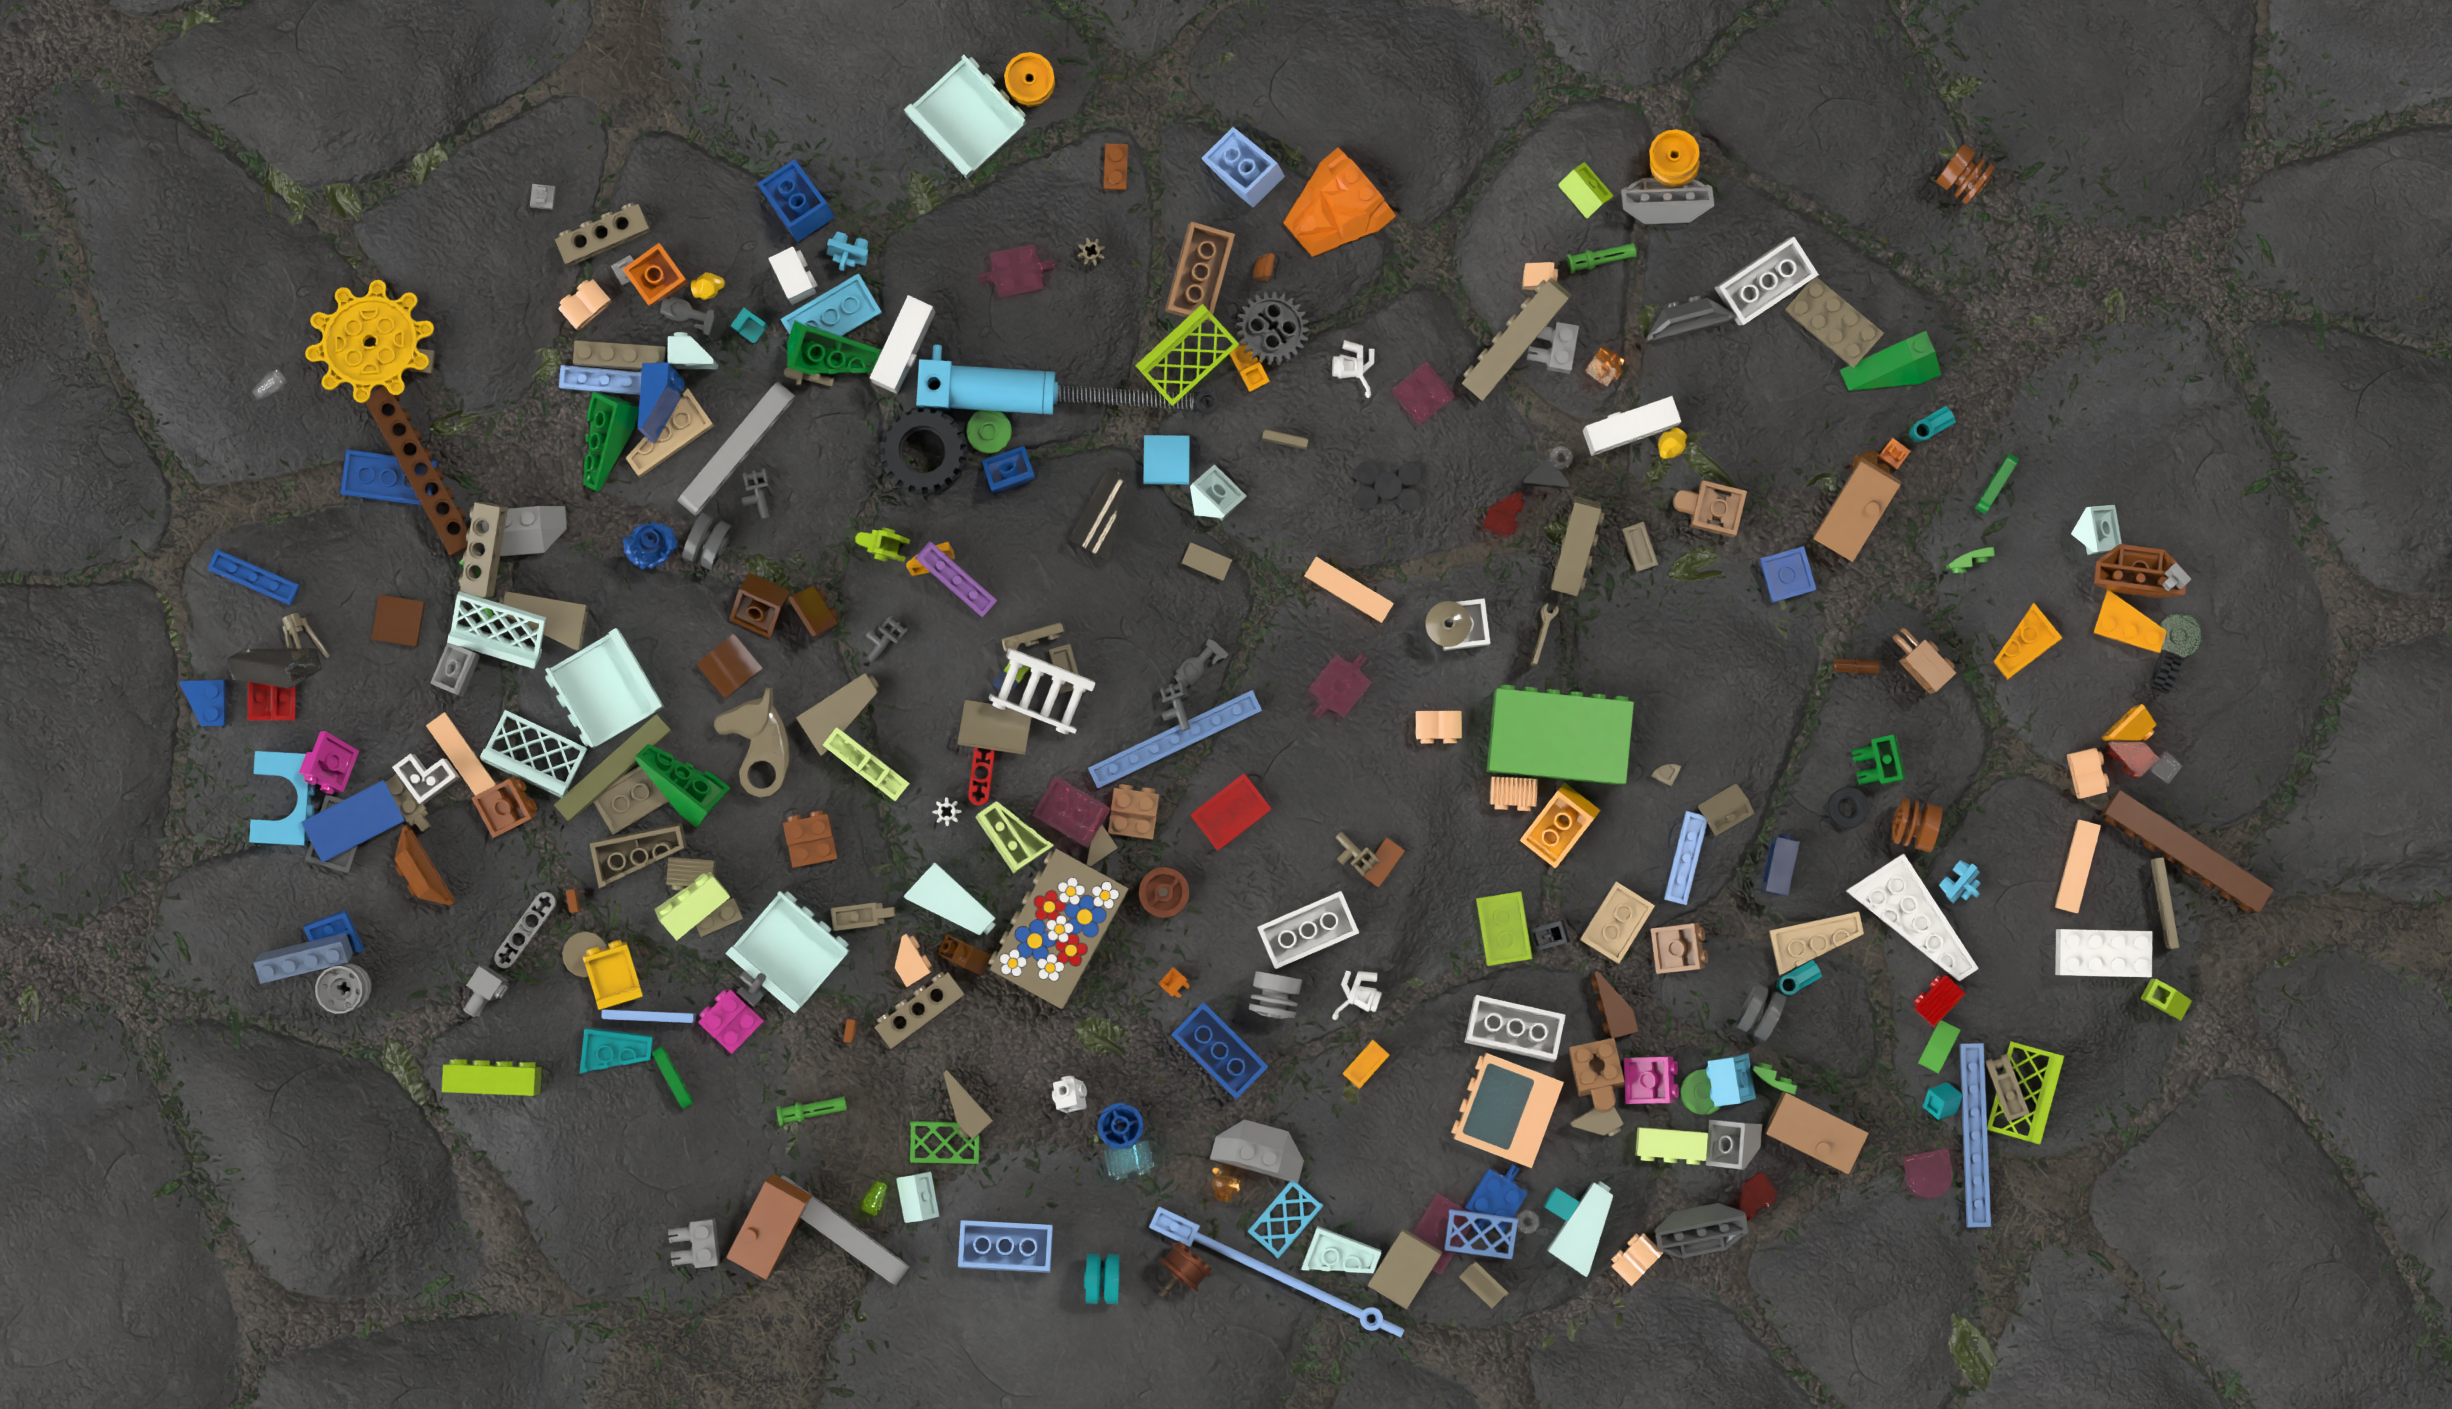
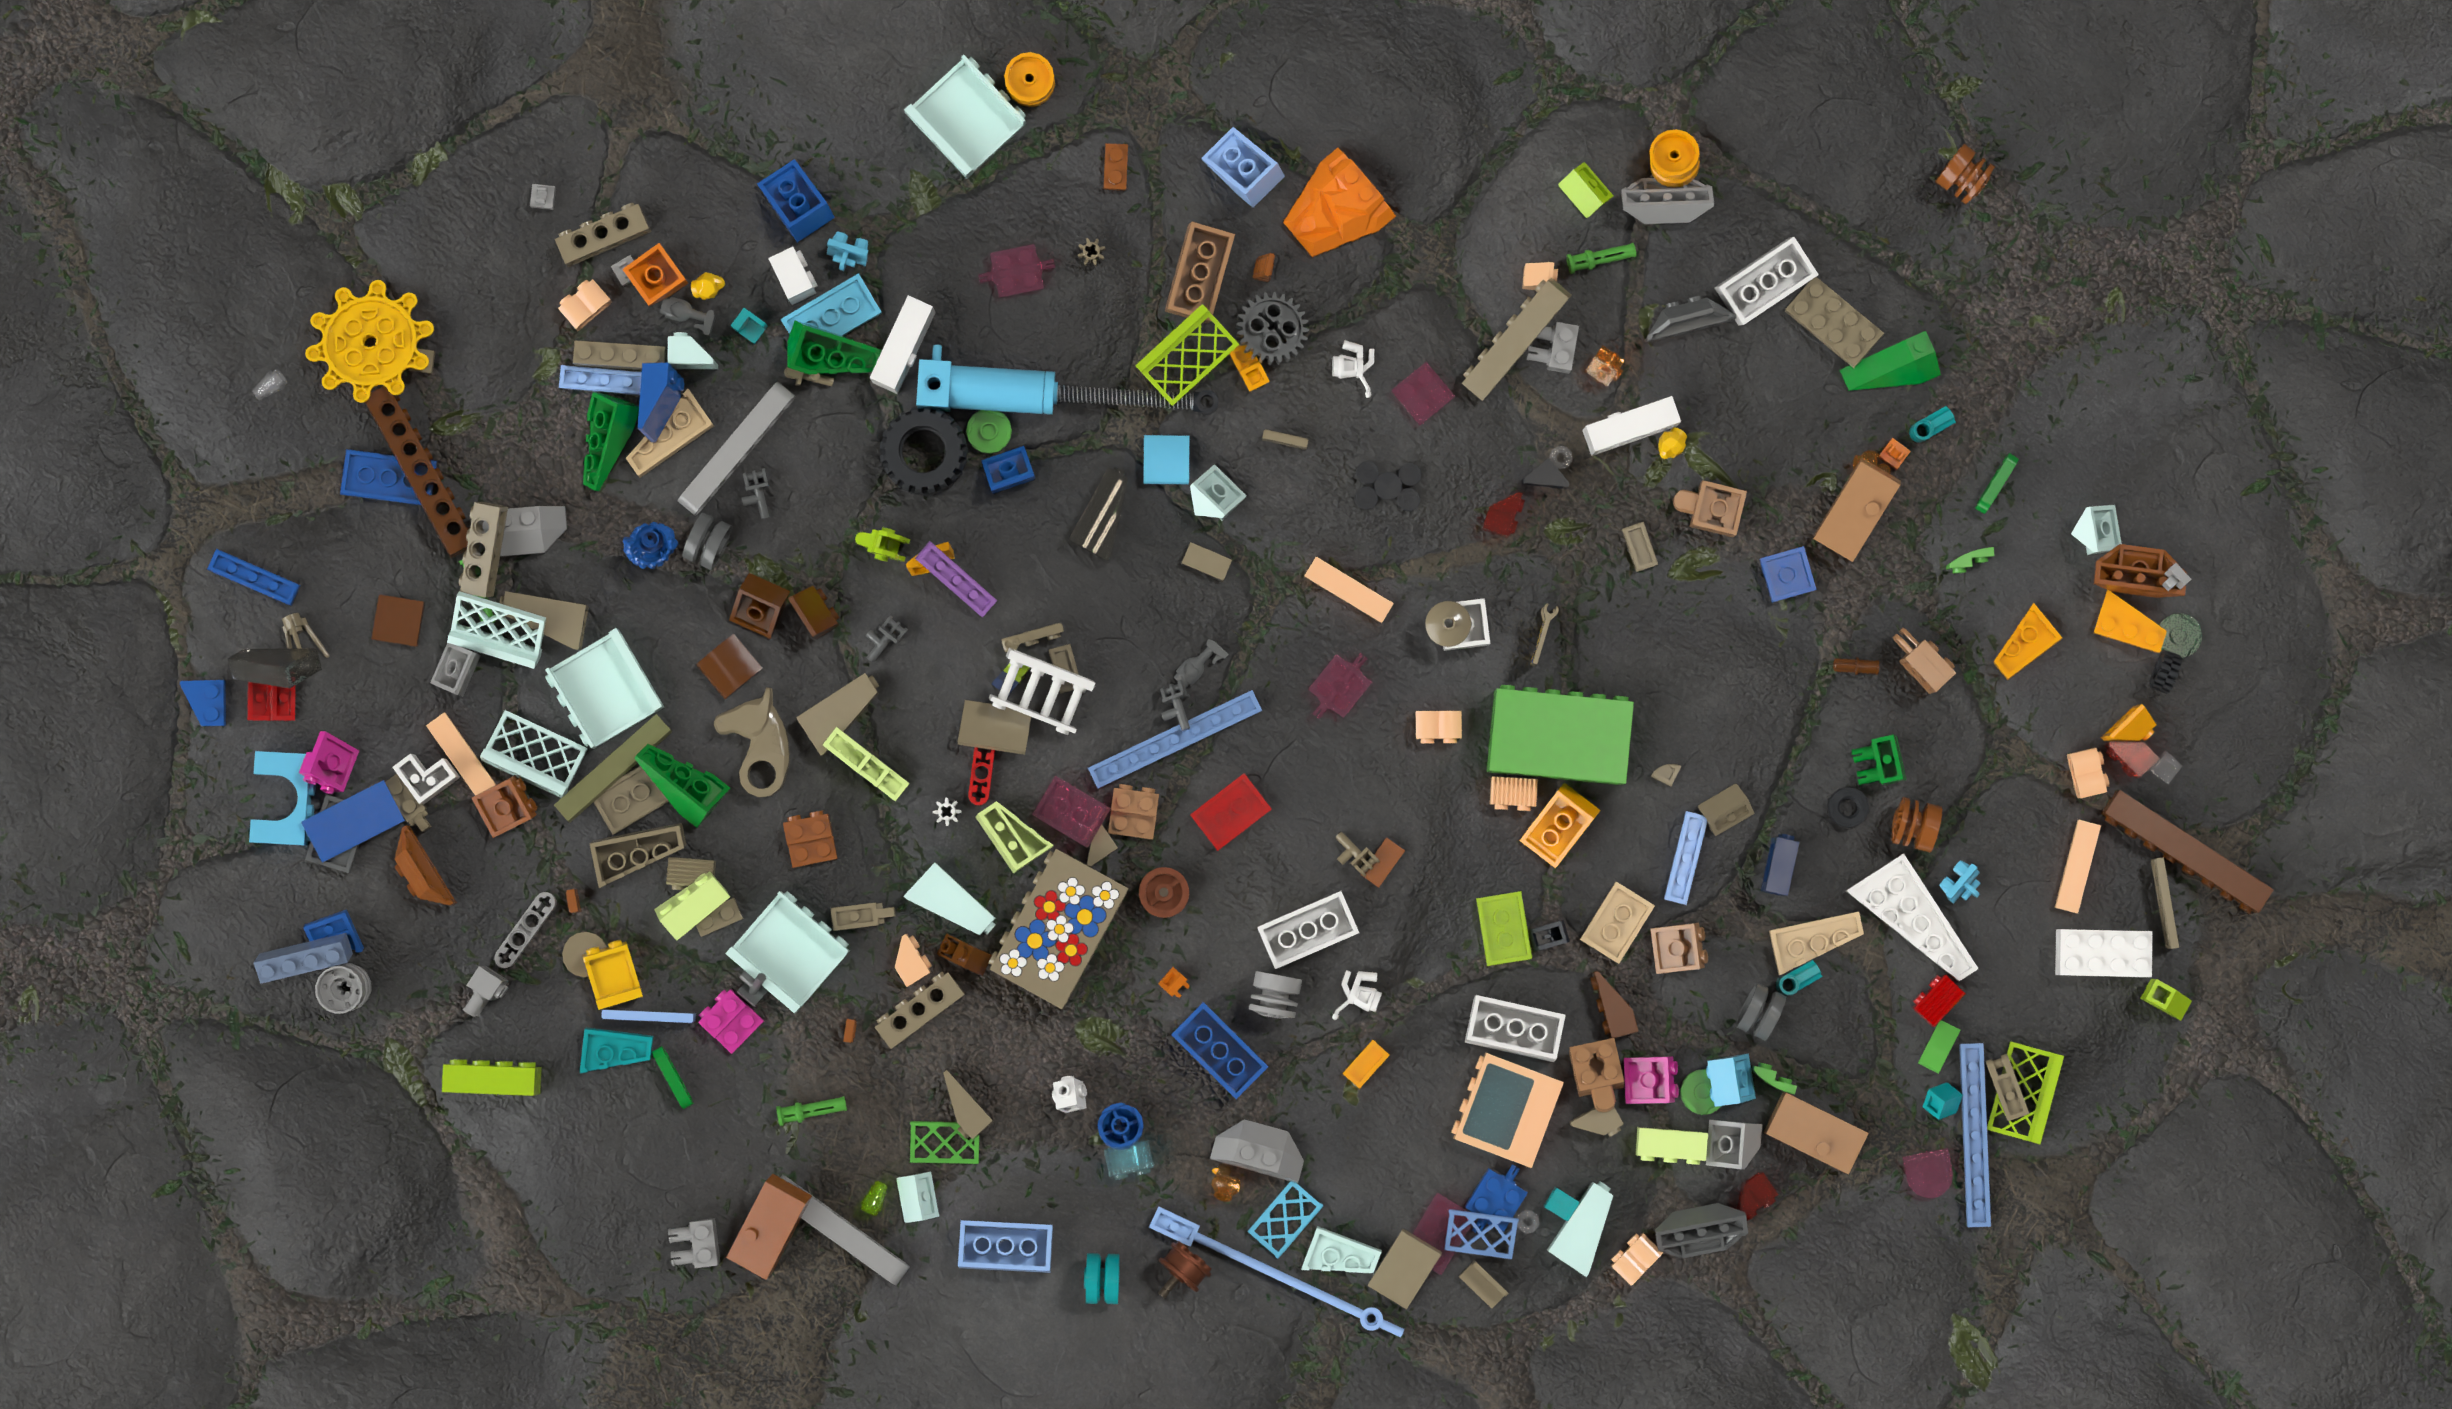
(1577, 545): dark tan wedge -> none

